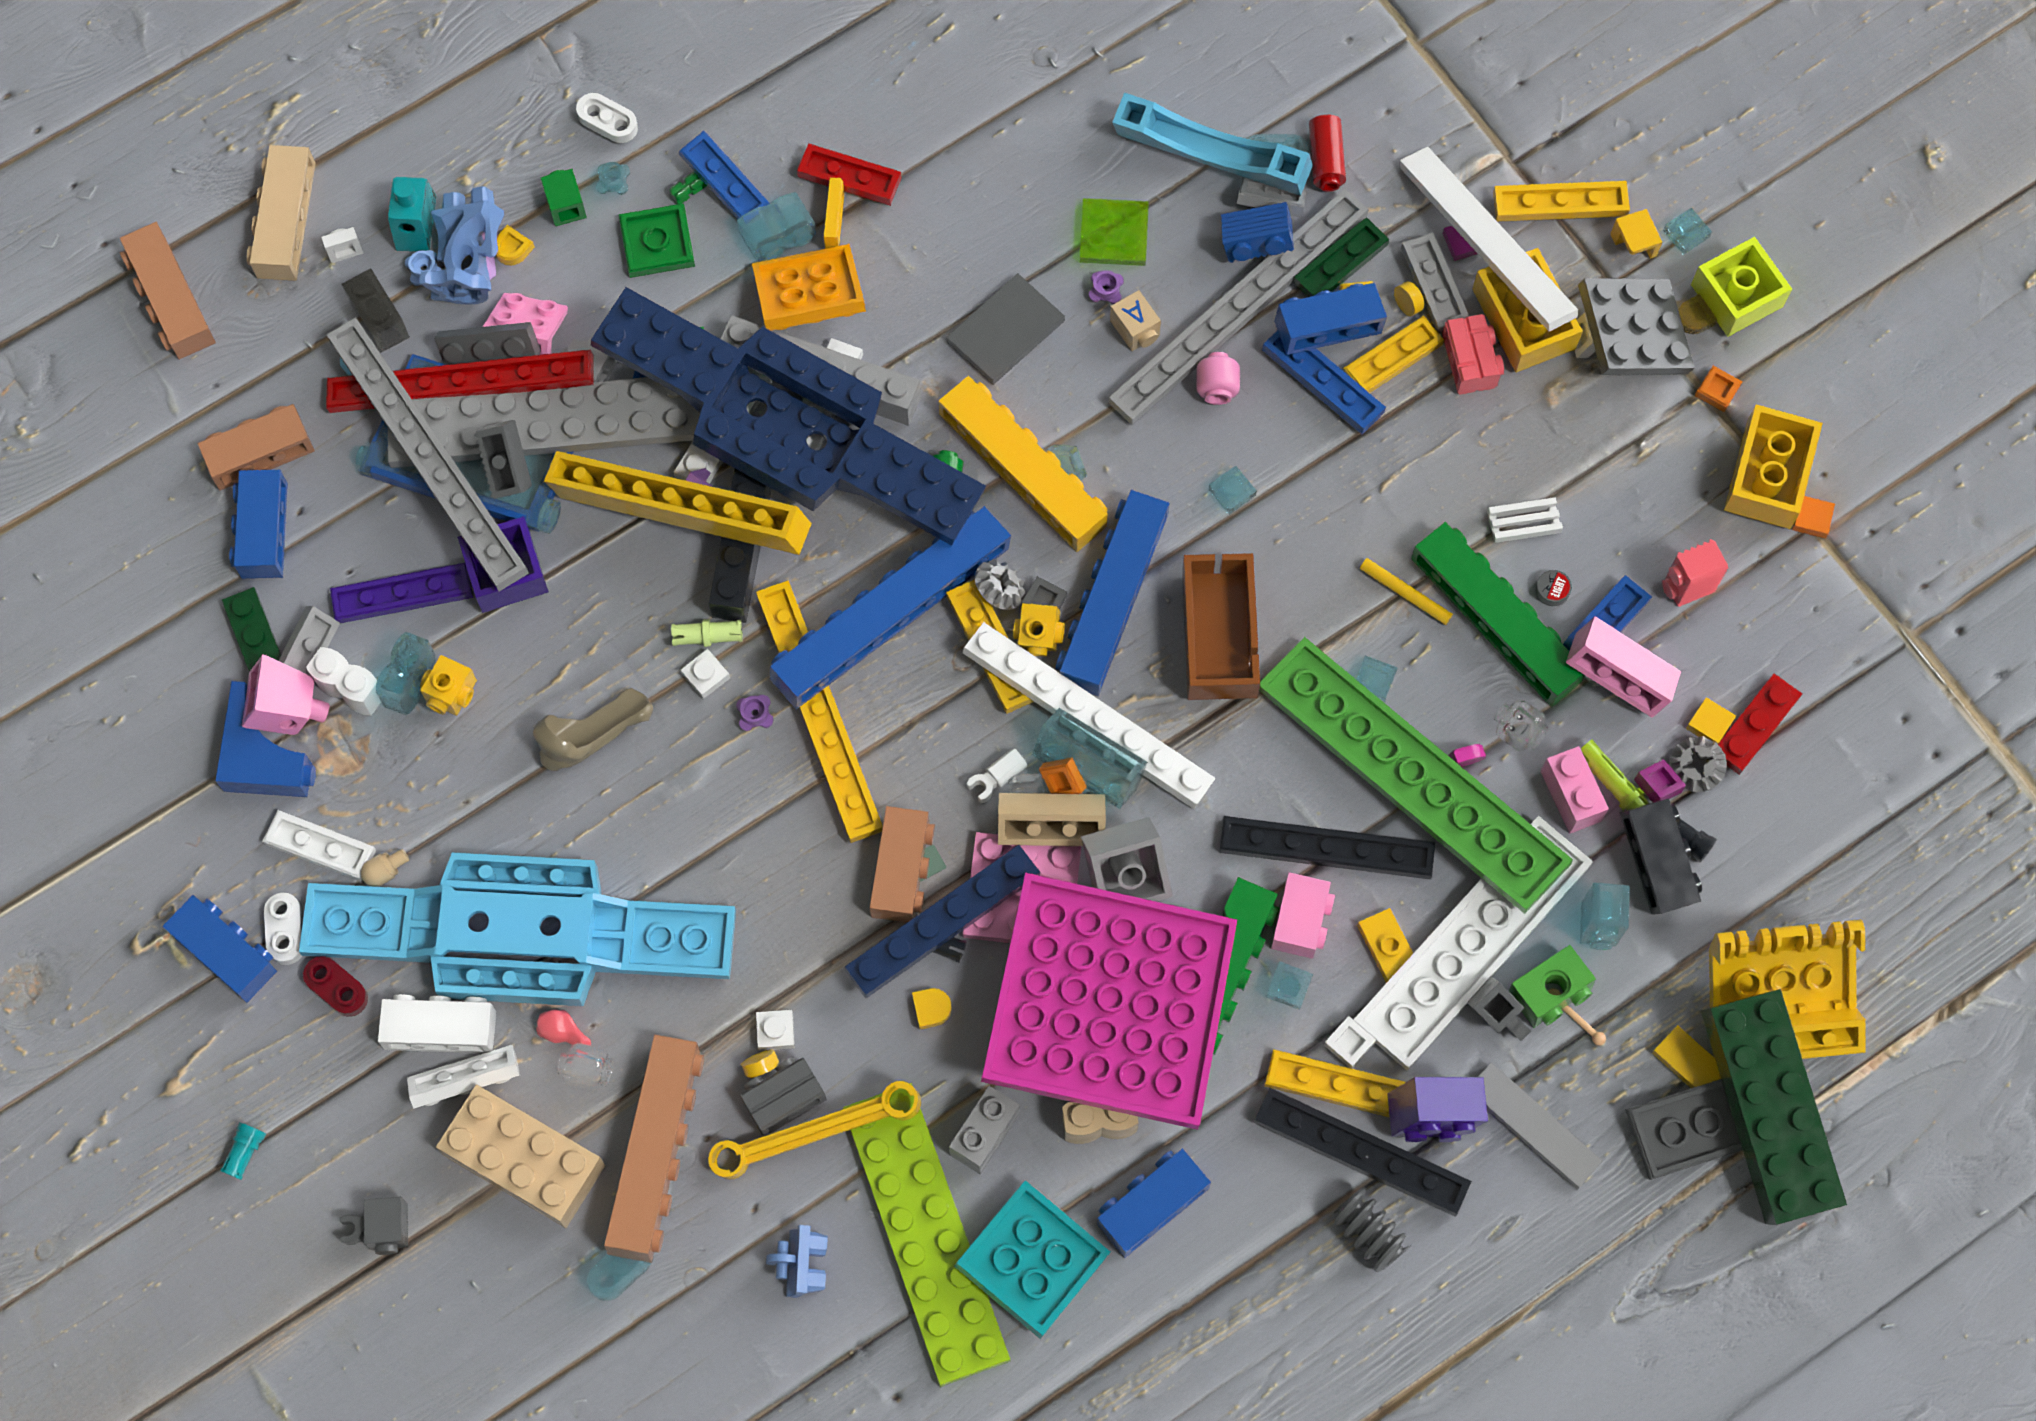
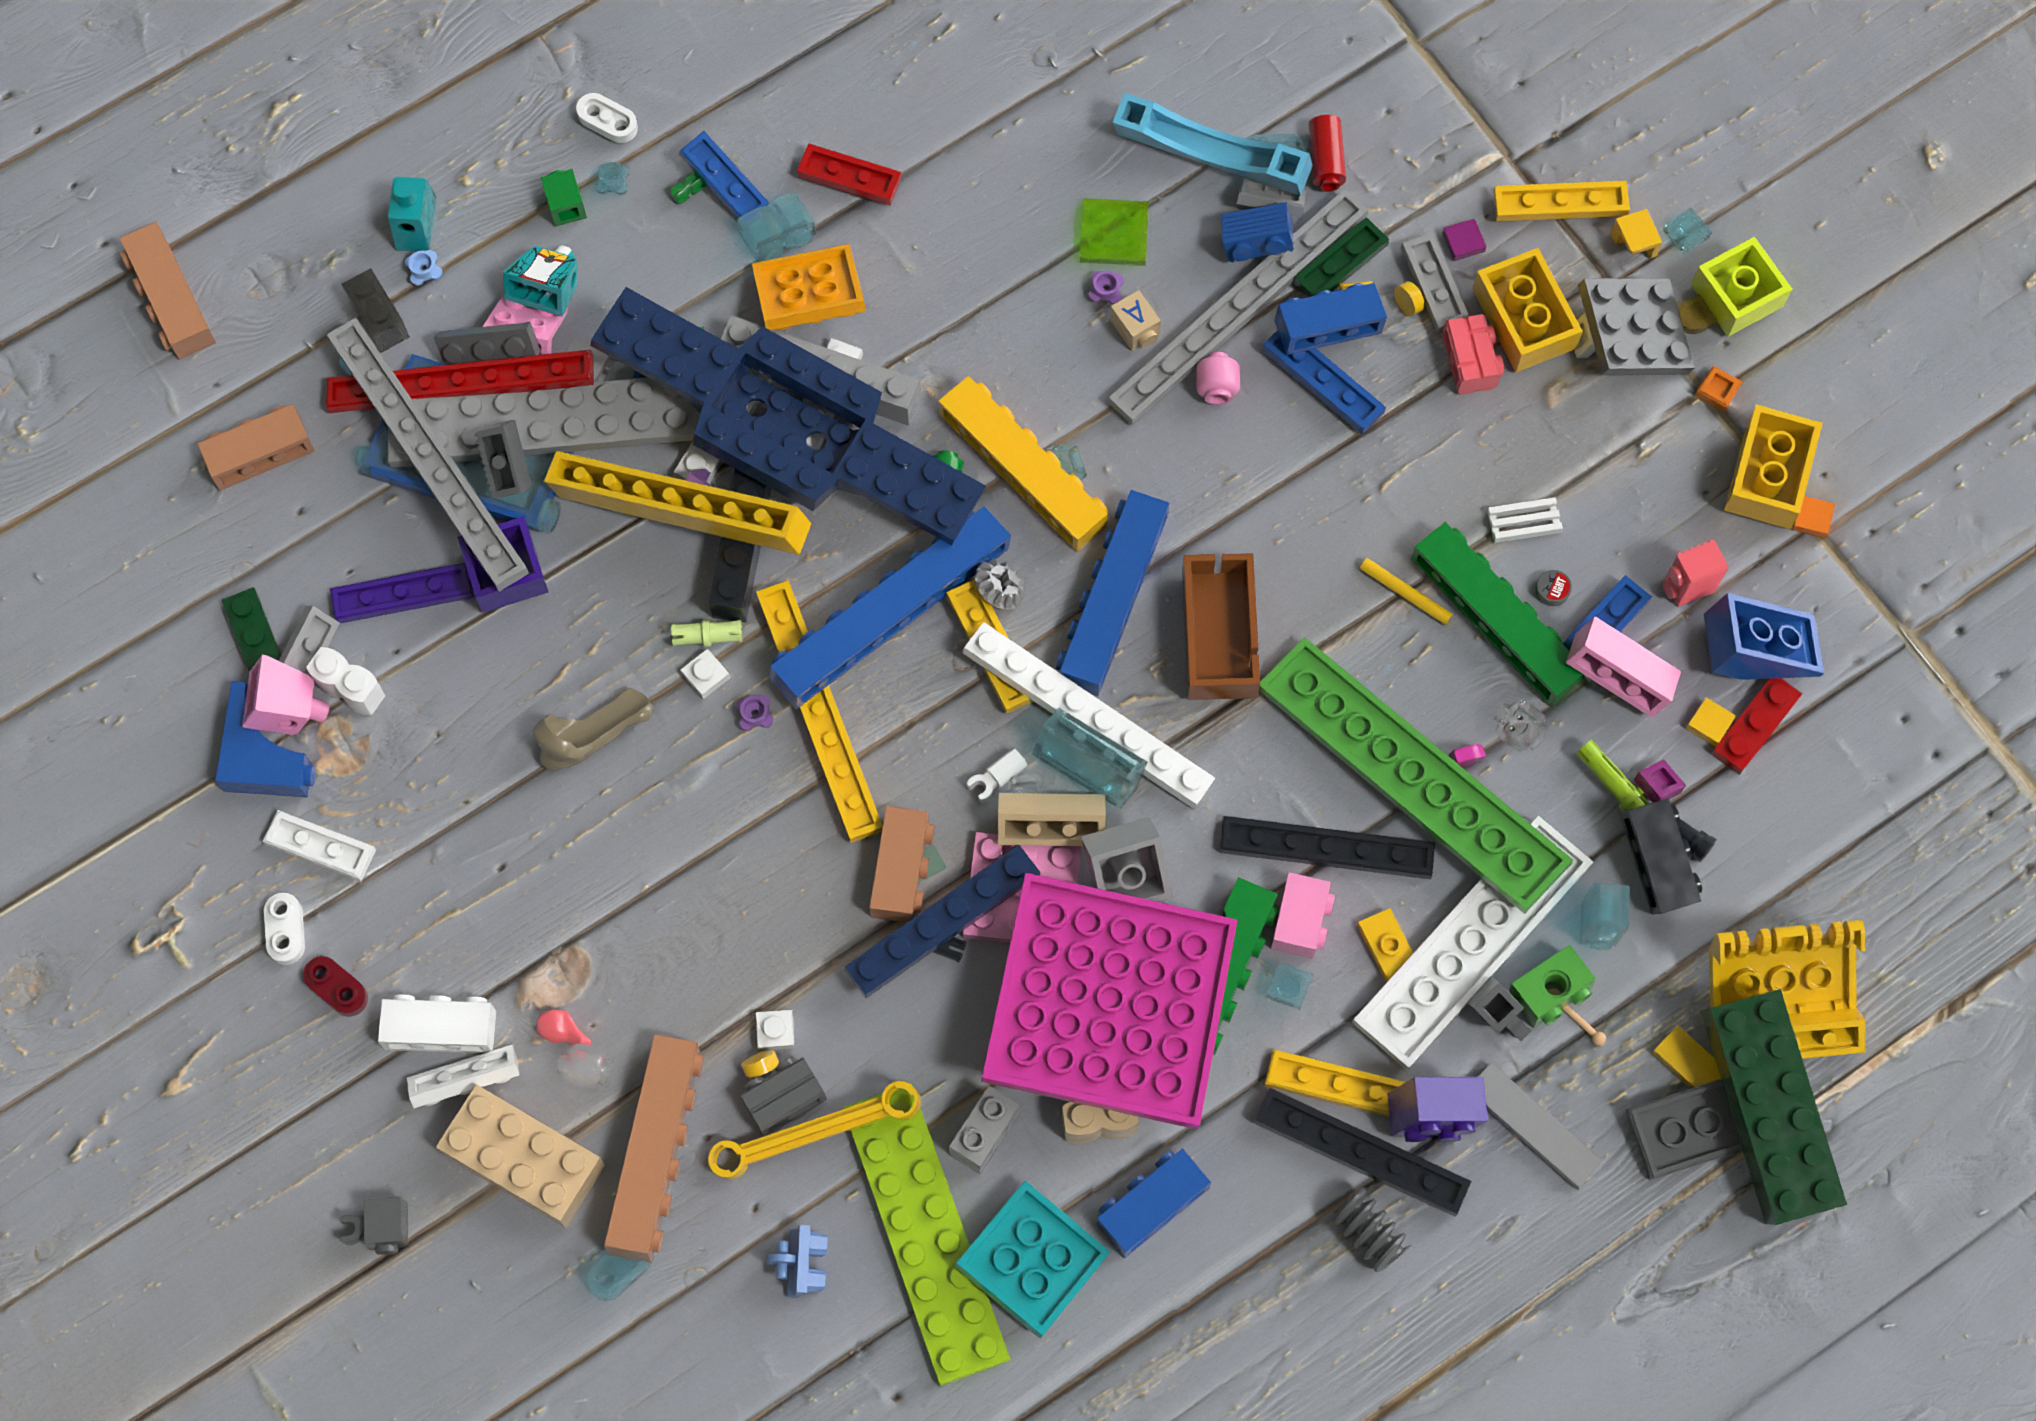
(221, 947): blue brick -> none
(244, 1144): teal pin -> none
(259, 524): blue brick -> none
(281, 212): tan brick -> none
(342, 244): white plate -> none
(382, 868): tan cylinder -> none
(401, 679): clear light blue brick -> none
(448, 686): yellow brick -> none
(461, 233): medium blue hips -> none
(513, 246): yellow tile -> none
(516, 897): medium azure piece -> none
(542, 279): none -> teal torso
(656, 240): green tile -> none
(834, 213): yellow tile -> none
(931, 1007): yellow tile -> none
(1005, 328): dark grey tile -> none
(1038, 616): yellow brick -> none
(1045, 593): dark grey tile -> none
(1062, 777): orange tile -> none
(1232, 490): clear light blue plate -> none
(1349, 1042): white plate -> none
(1376, 676): clear light blue tile -> none
(1395, 355): yellow tile -> none
(1489, 239): white tile -> none
(1574, 790): bright pink brick -> none
(1705, 749): light grey gear -> none
(1761, 640): none -> blue slope

